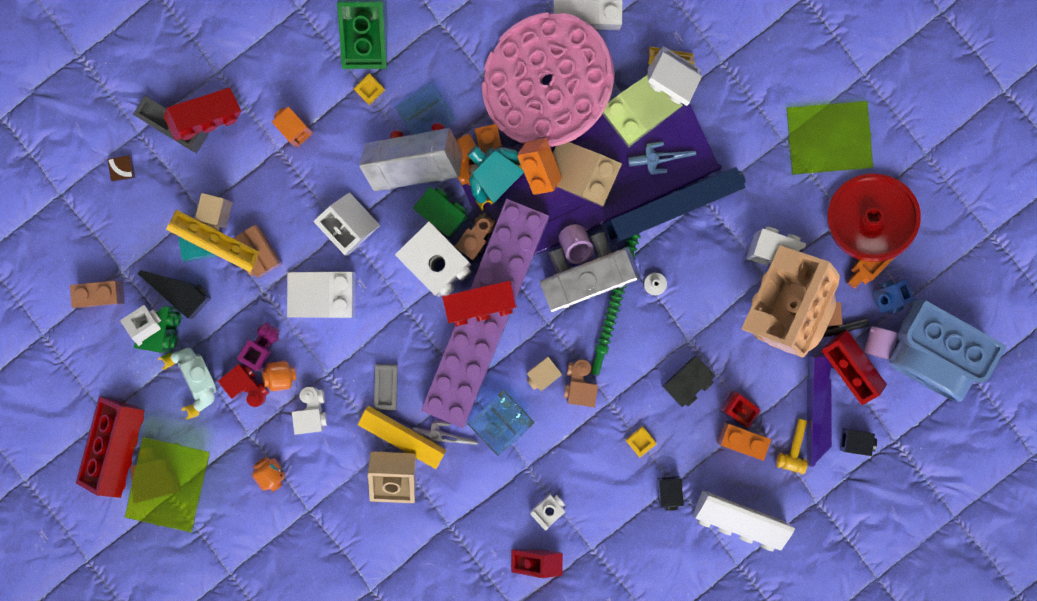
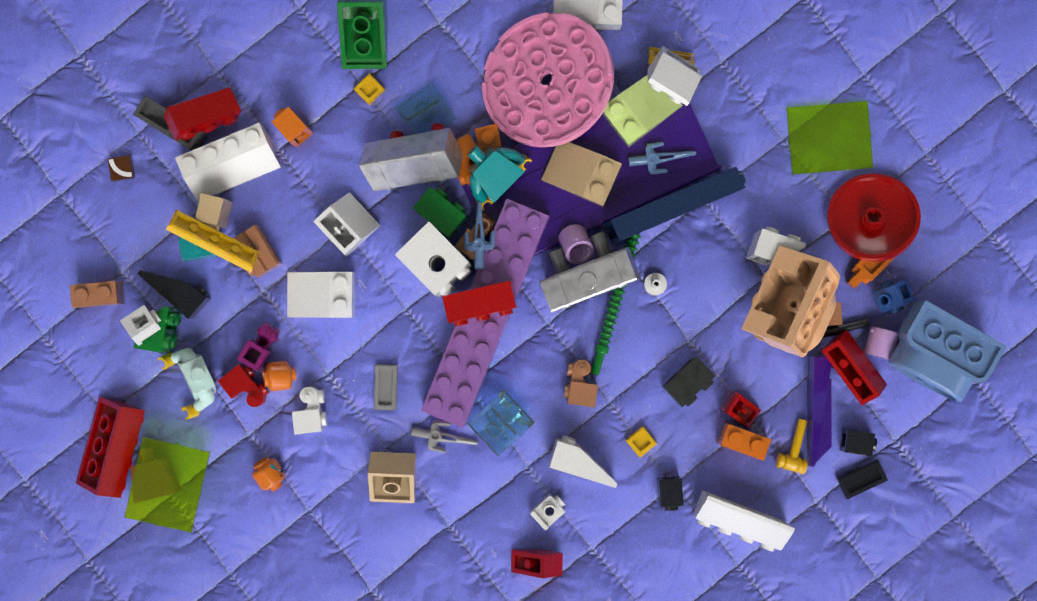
(228, 161): none -> white slope
(401, 437): yellow tile -> none
(479, 245): none -> medium blue piece
(539, 166): orange brick -> none
(543, 374): tan brick -> none
(573, 459): none -> white slope
(861, 479): none -> black tile

